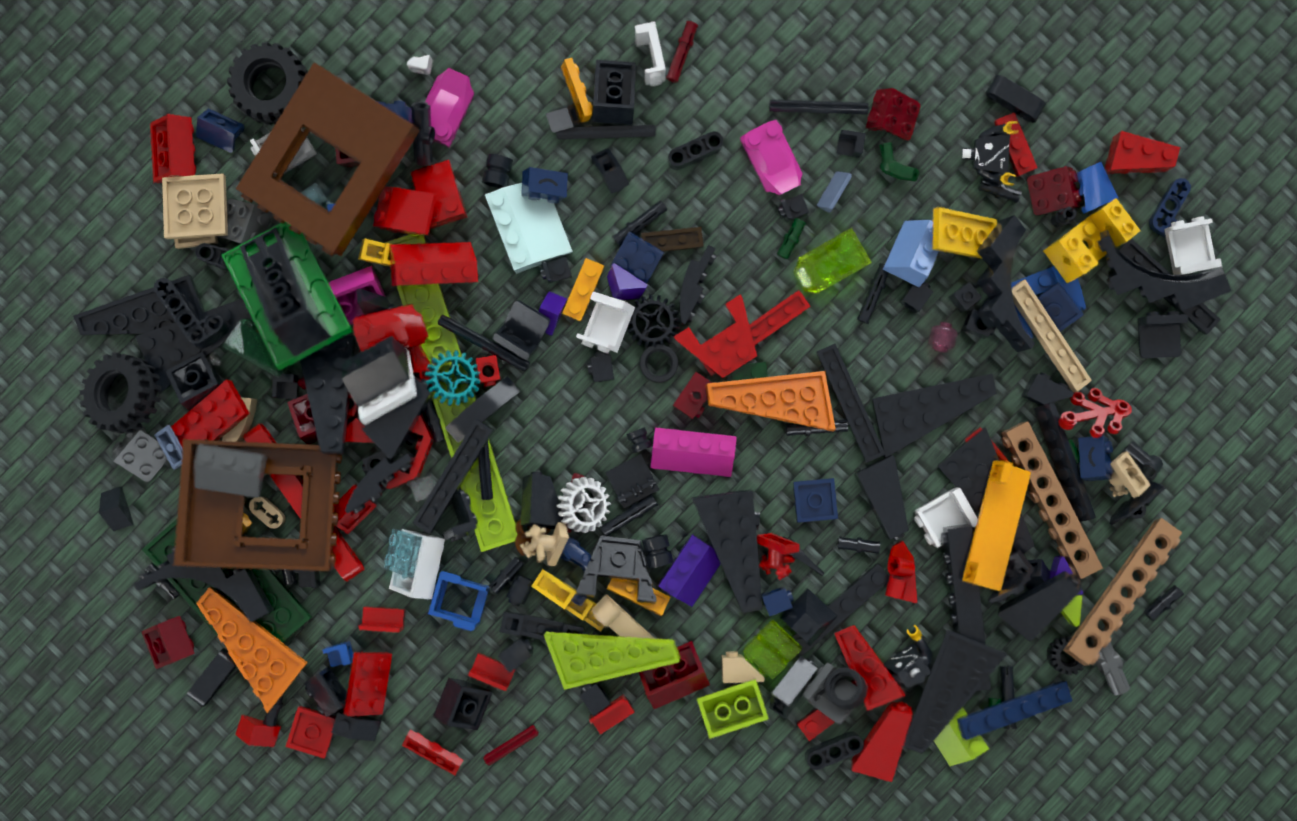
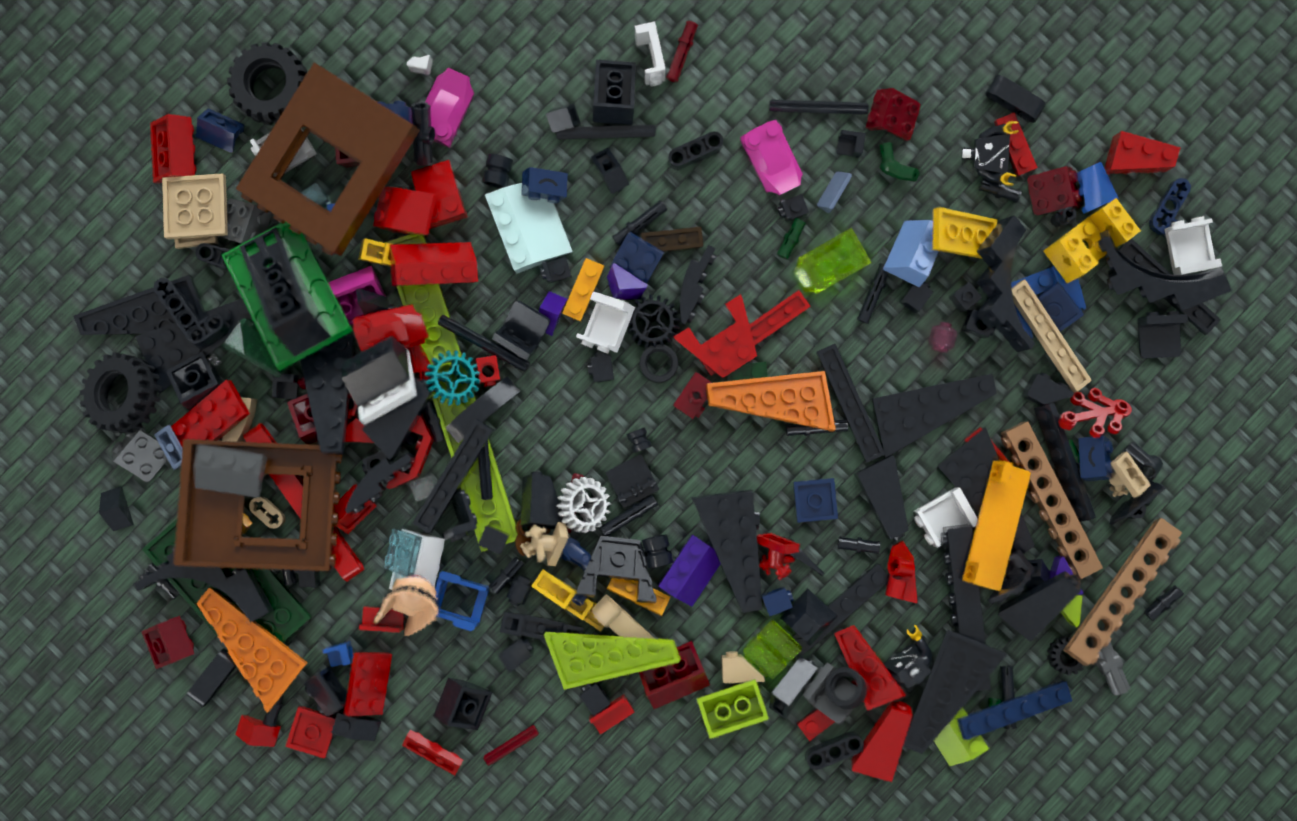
(413, 597): none -> light nougat piece
(491, 672): red panel -> none
(493, 539): none -> black panel
(577, 90): light orange plate -> none
(693, 452): dark pink slope -> none

